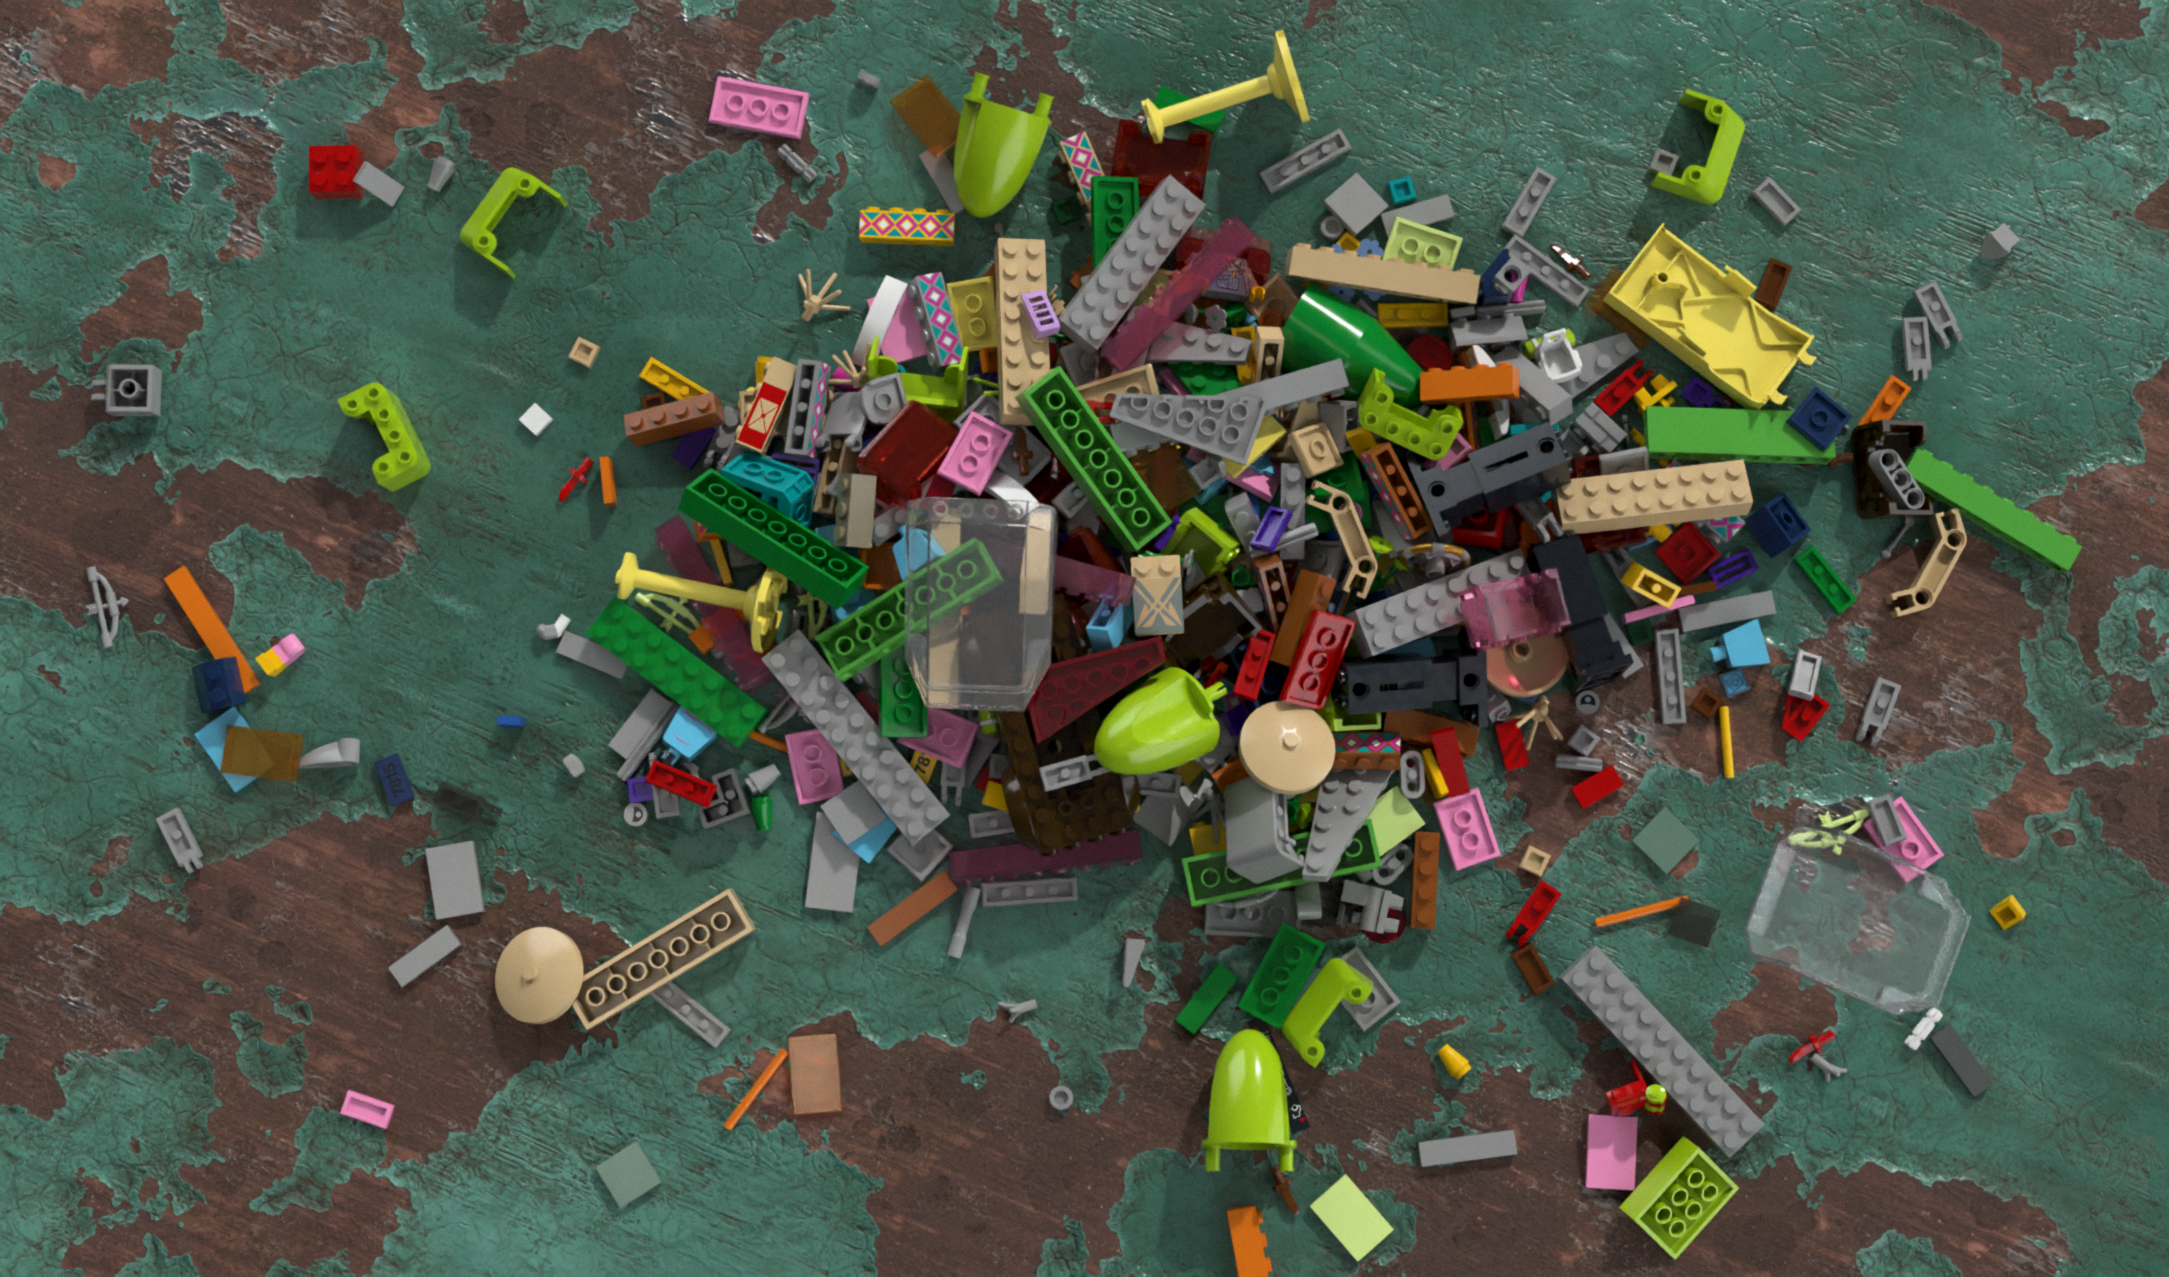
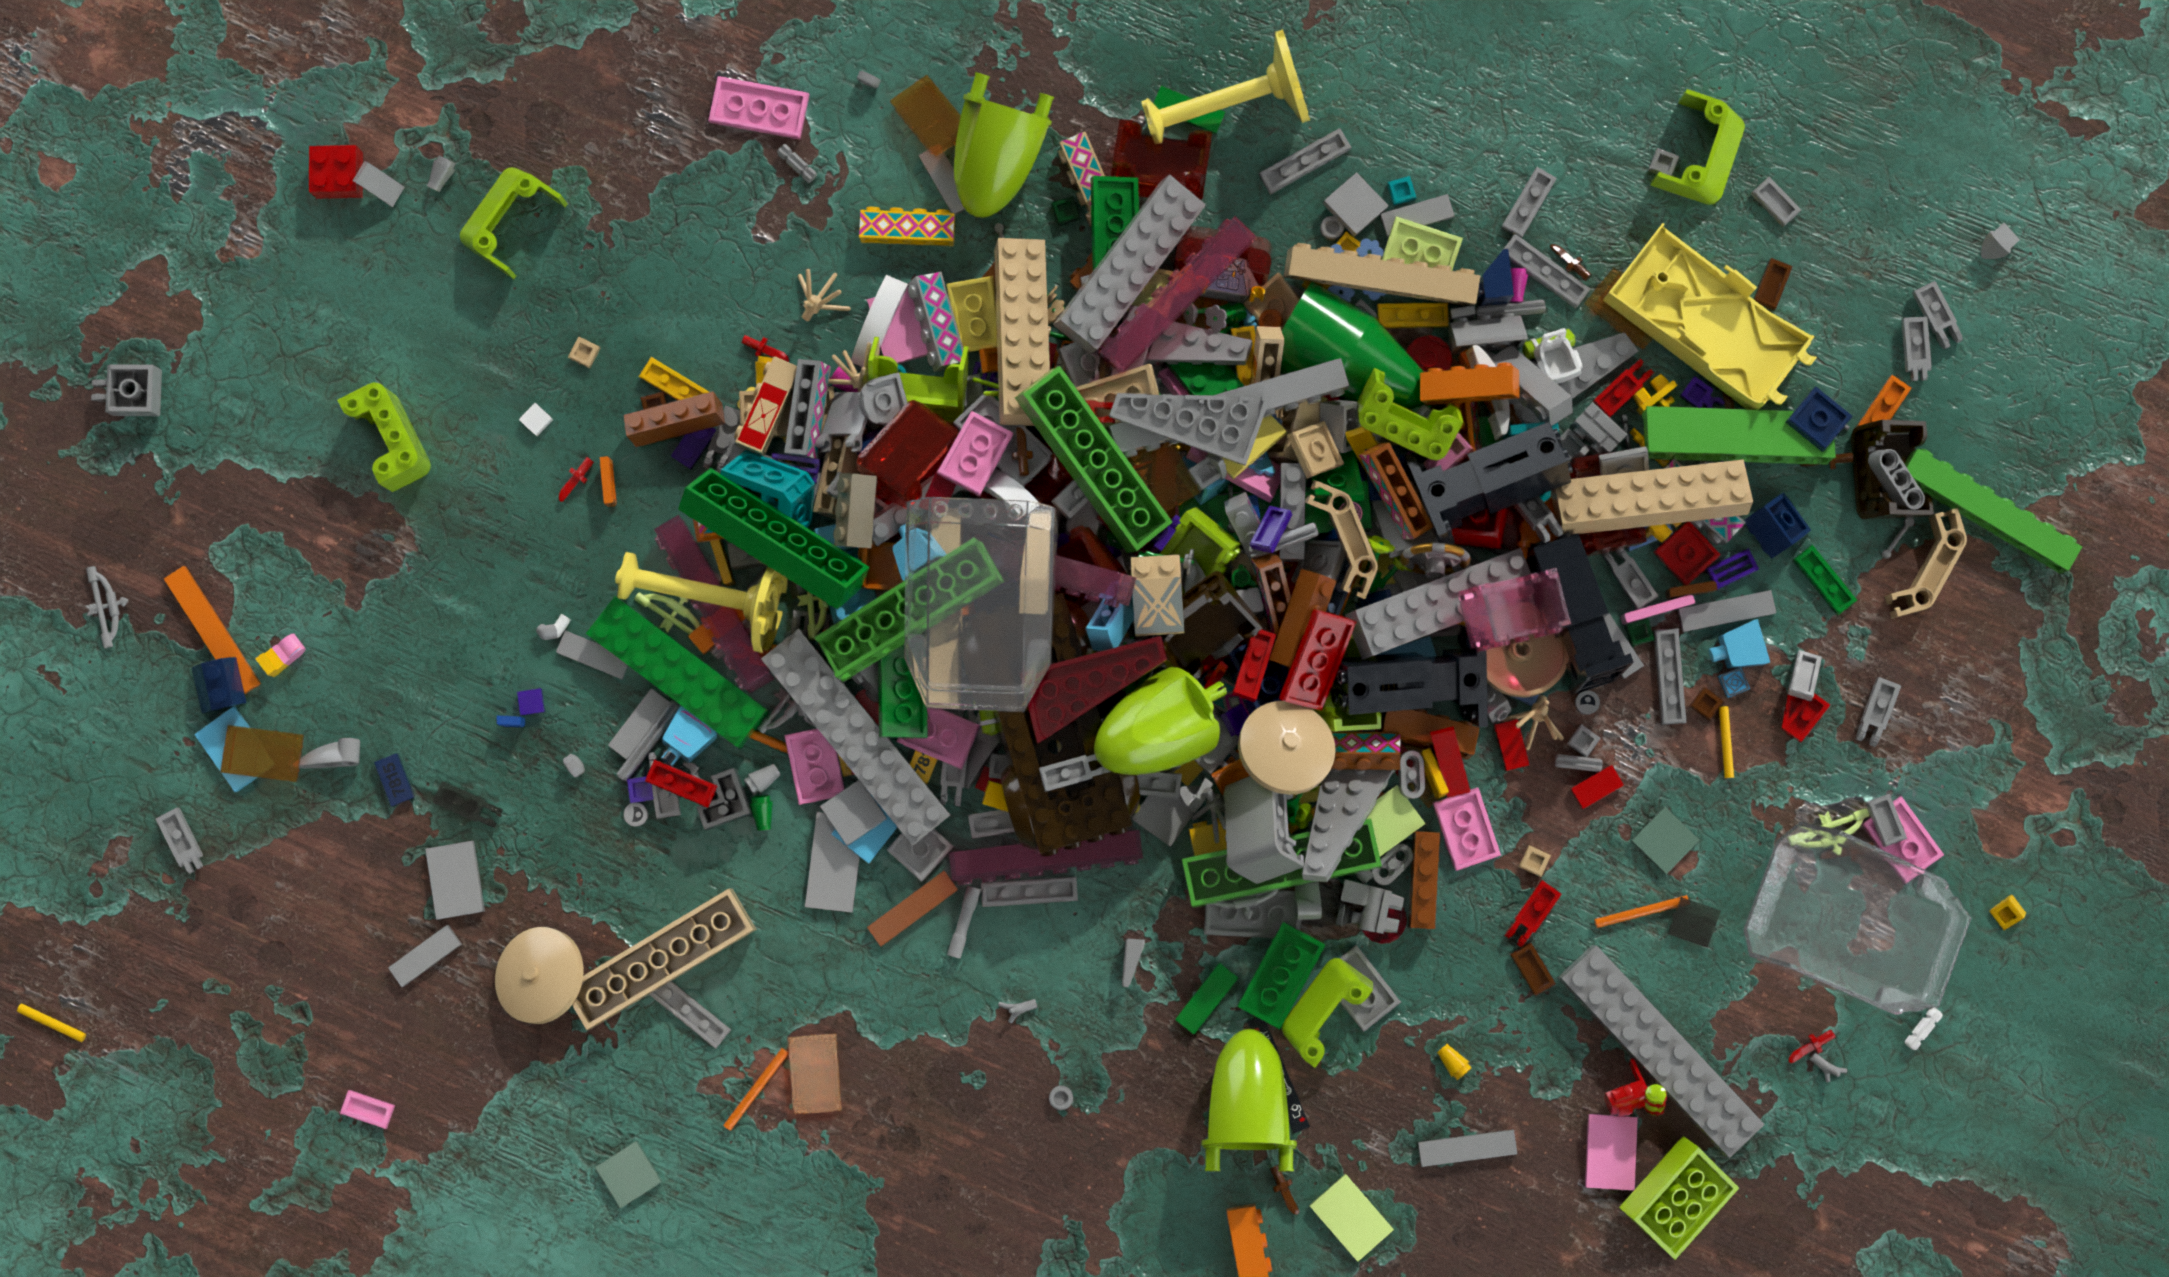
(51, 1022): none -> yellow bar
(531, 701): none -> dark purple tile
(762, 347): none -> red piece
(1040, 330): lavender slope -> none
(1515, 267): light grey brick -> none
(1650, 584): yellow slope -> none
(1960, 1060): dark grey tile -> none

